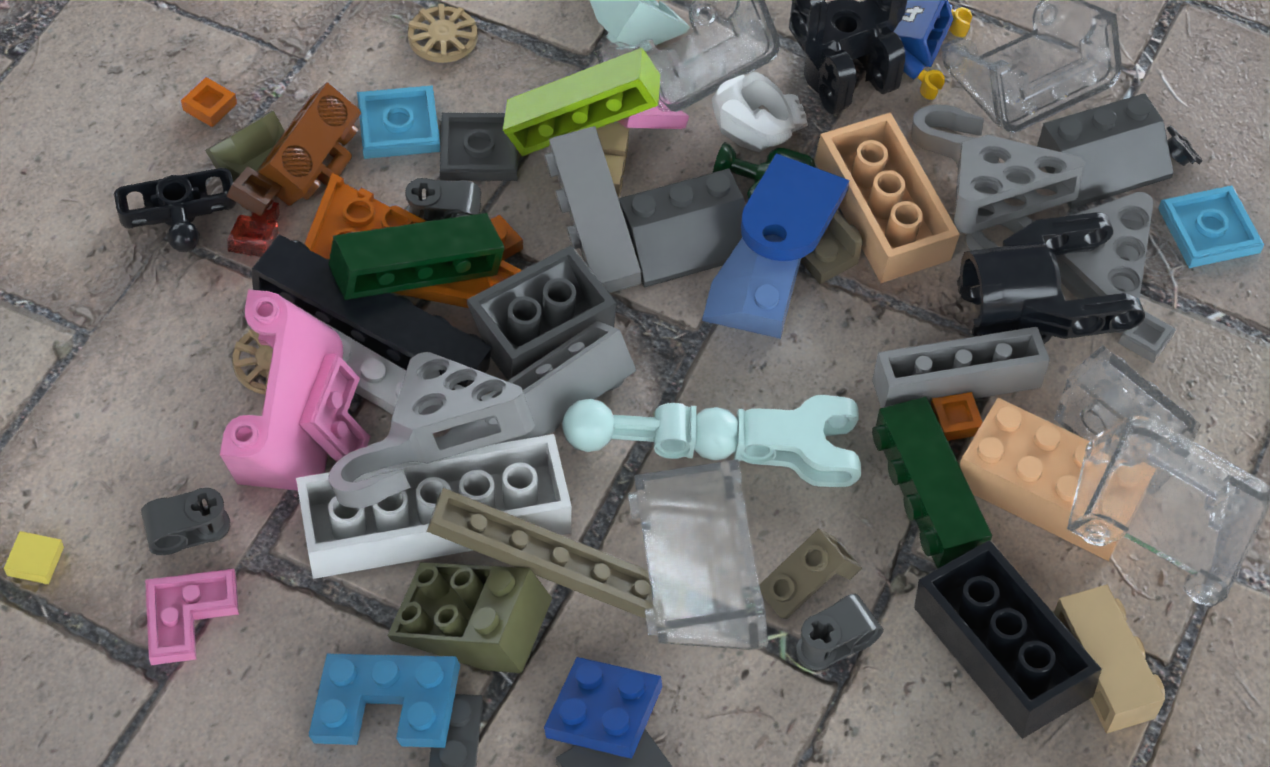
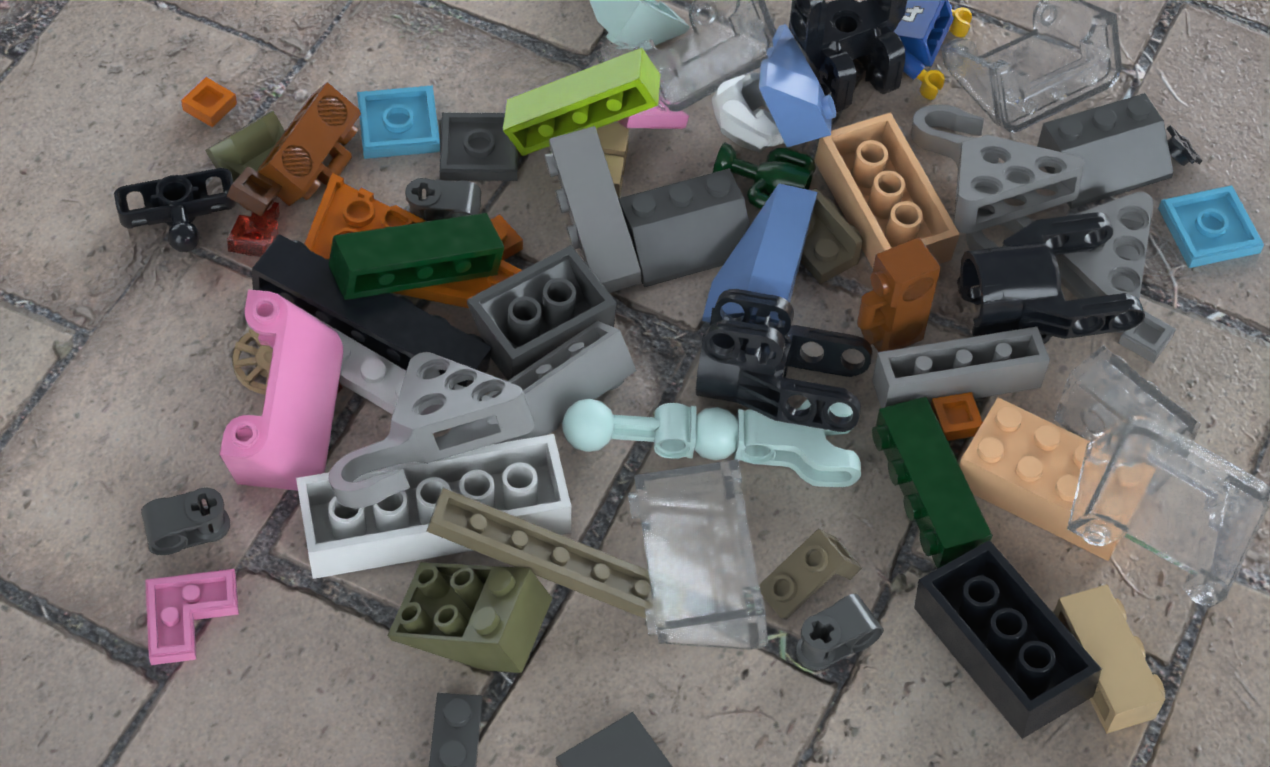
(34, 557): light yellow tile -> none
(327, 409): bright pink tile -> none
(418, 683): dark azure plate -> none
(442, 33): tan wheel -> none
(603, 707): blue plate -> none
(750, 361): none -> black piece
(793, 204): blue tile -> none
(794, 92): none -> medium blue wedge
(901, 296): none -> dark orange piece

